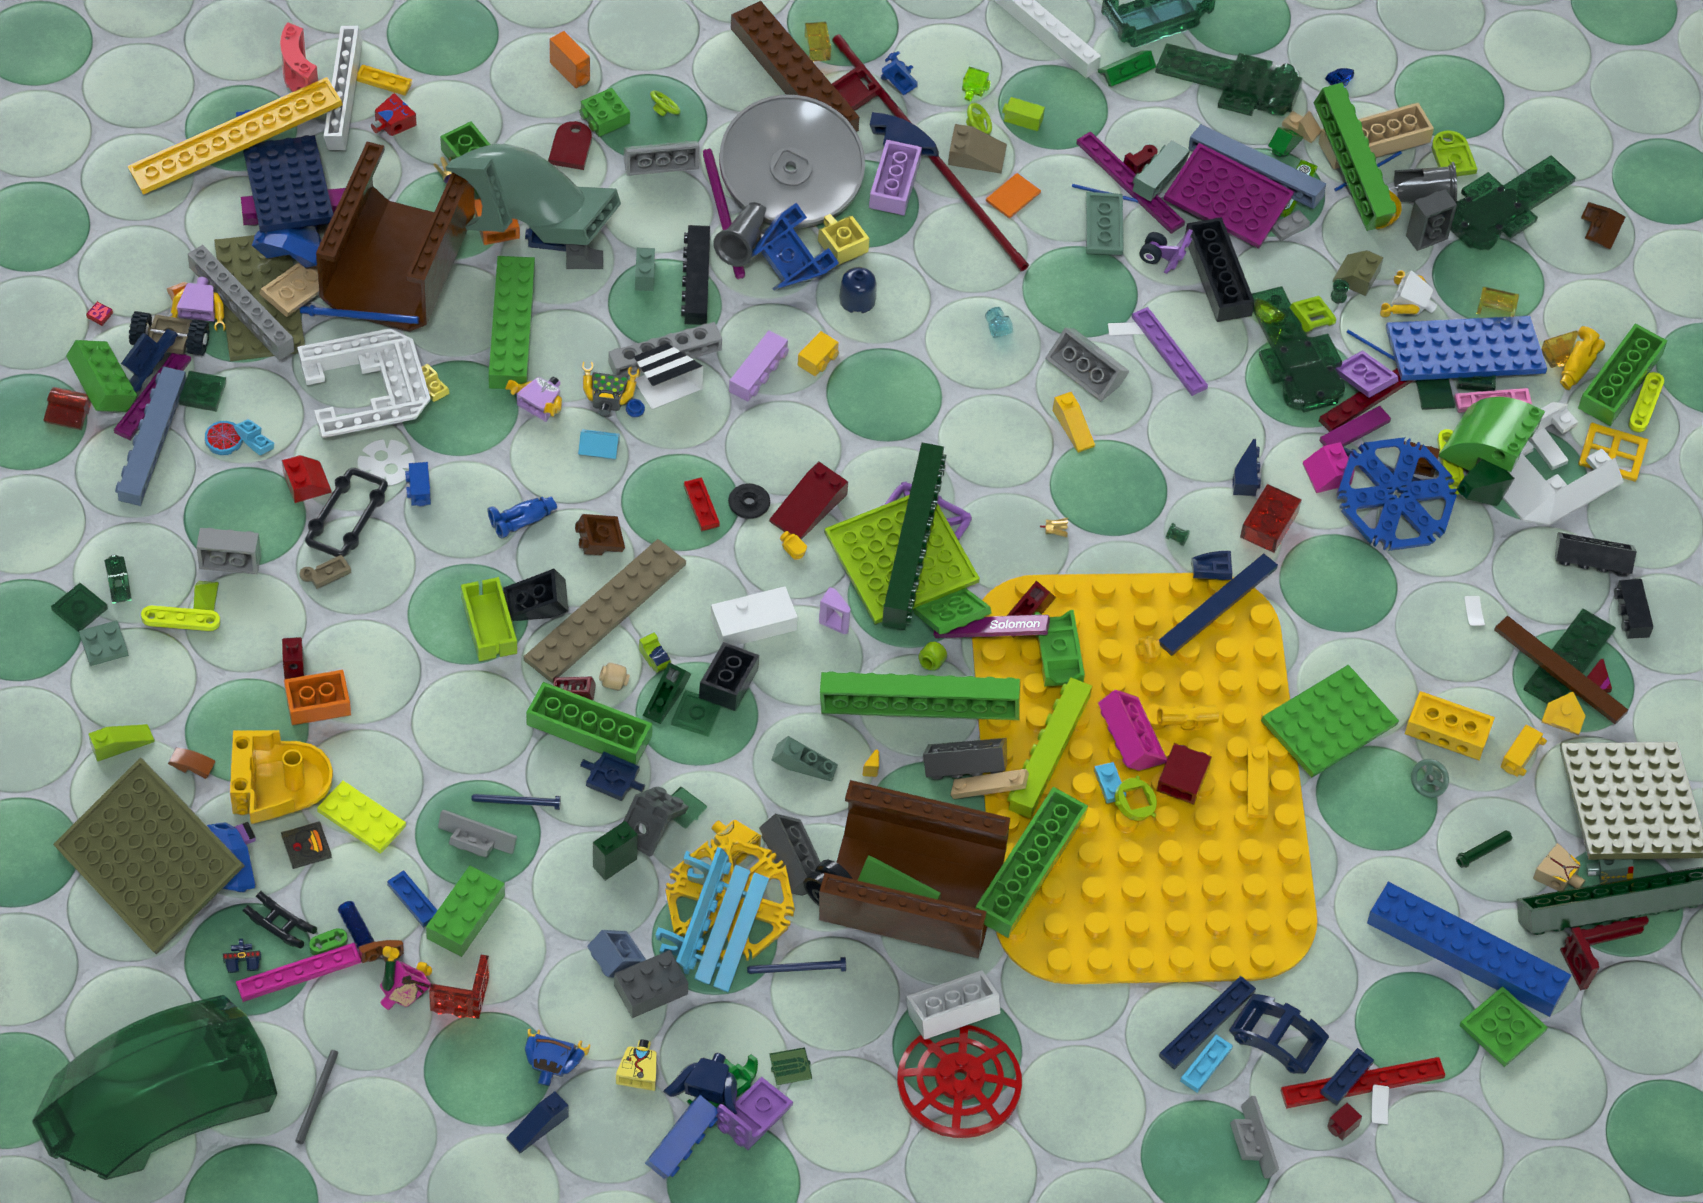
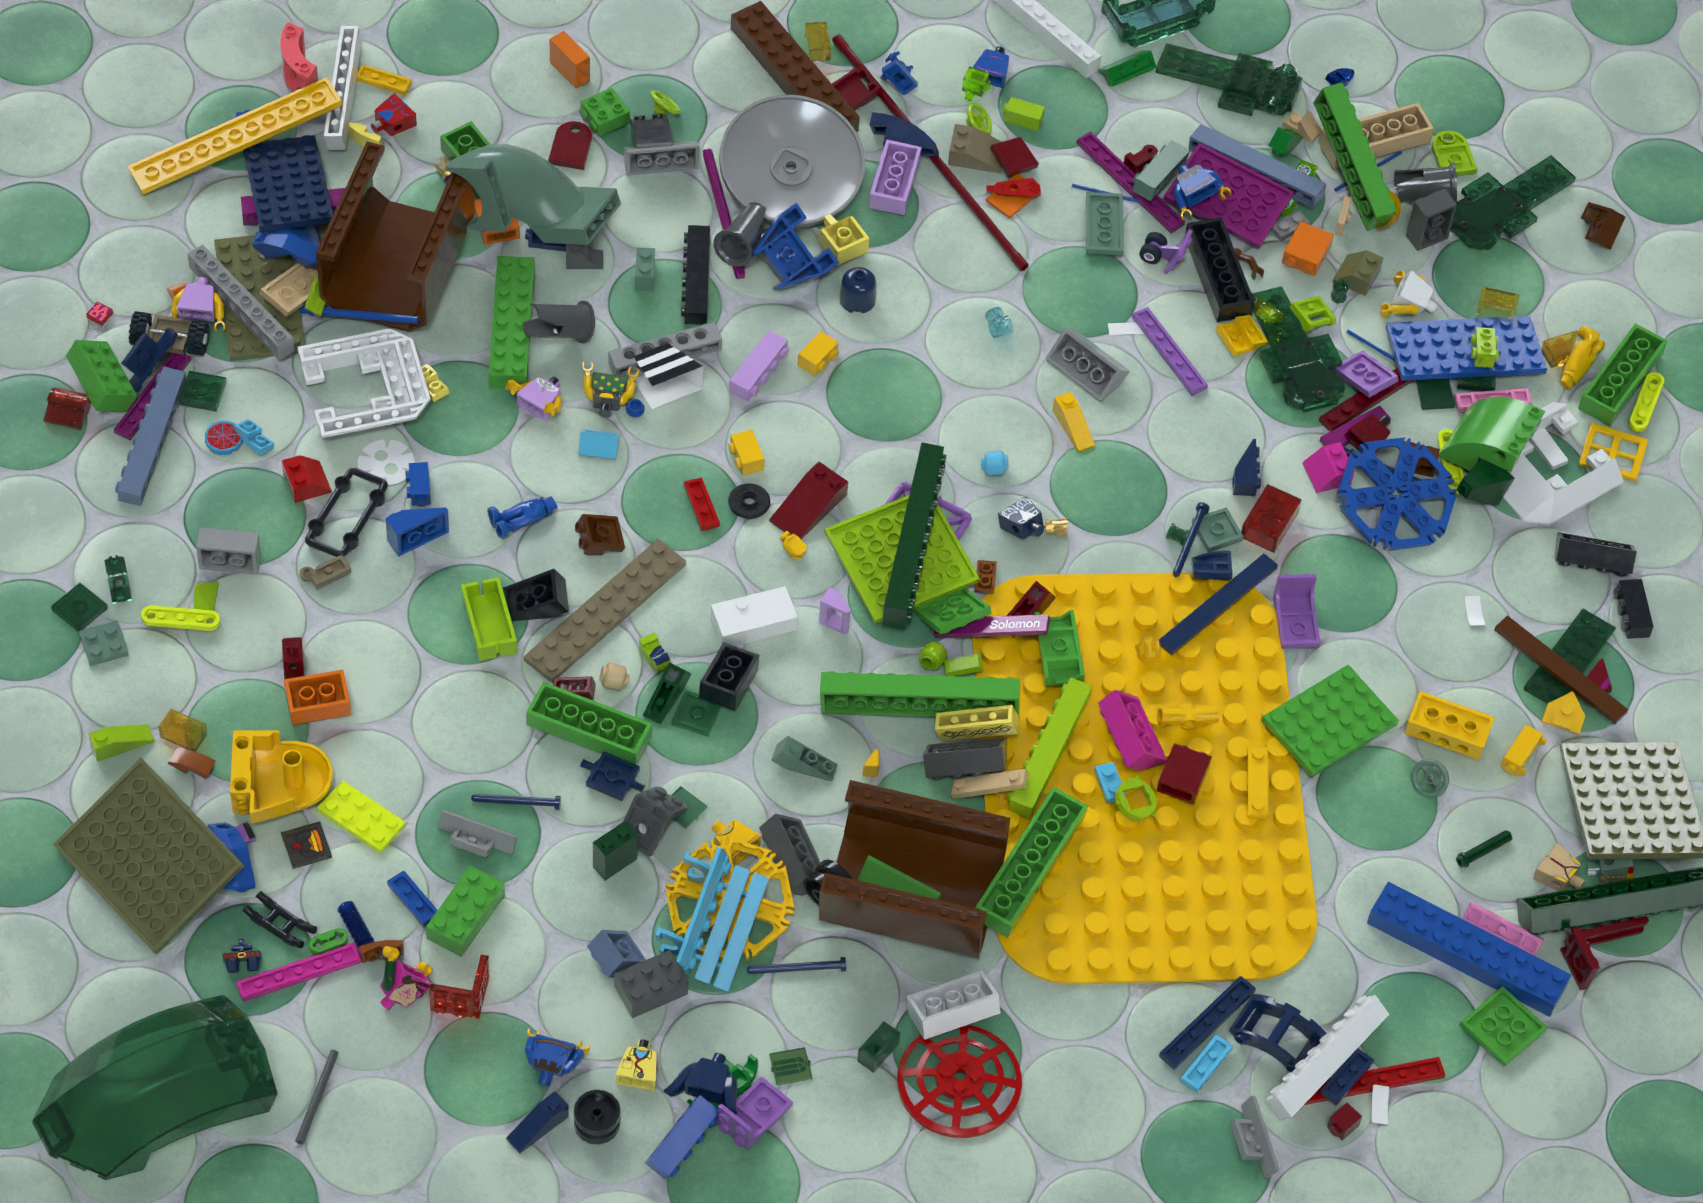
(182, 730): none -> clear yellow panel
(314, 302): none -> lime tile
(360, 135): none -> light yellow slope
(415, 527): none -> blue slope
(562, 322): none -> dark grey piece
(597, 1117): none -> black wheel
(650, 131): none -> black slope
(746, 452): none -> yellow brick
(878, 1046): none -> clear green brick
(963, 665): none -> lime tile
(977, 723): none -> light yellow brick
(986, 571): none -> dark orange slope
(995, 64): none -> blue torso
(995, 463): none -> medium azure head
(1014, 156): none -> dark red tile
(1022, 519): none -> dark blue torso
(1024, 187): none -> red piece
(1195, 186): none -> blue torso
(1201, 508): none -> dark blue bar
(1218, 530): none -> sand green plate
(1241, 335): none -> yellow slope
(1250, 259): none -> reddish brown arm
(1296, 611): none -> medium lavender bracket
(1307, 248): none -> orange brick
(1326, 1057): none -> white brick
(1344, 215): none -> tan plate
(1368, 430): none -> dark red torso
(1484, 347): none -> lime brick
(1503, 928): none -> bright pink plate

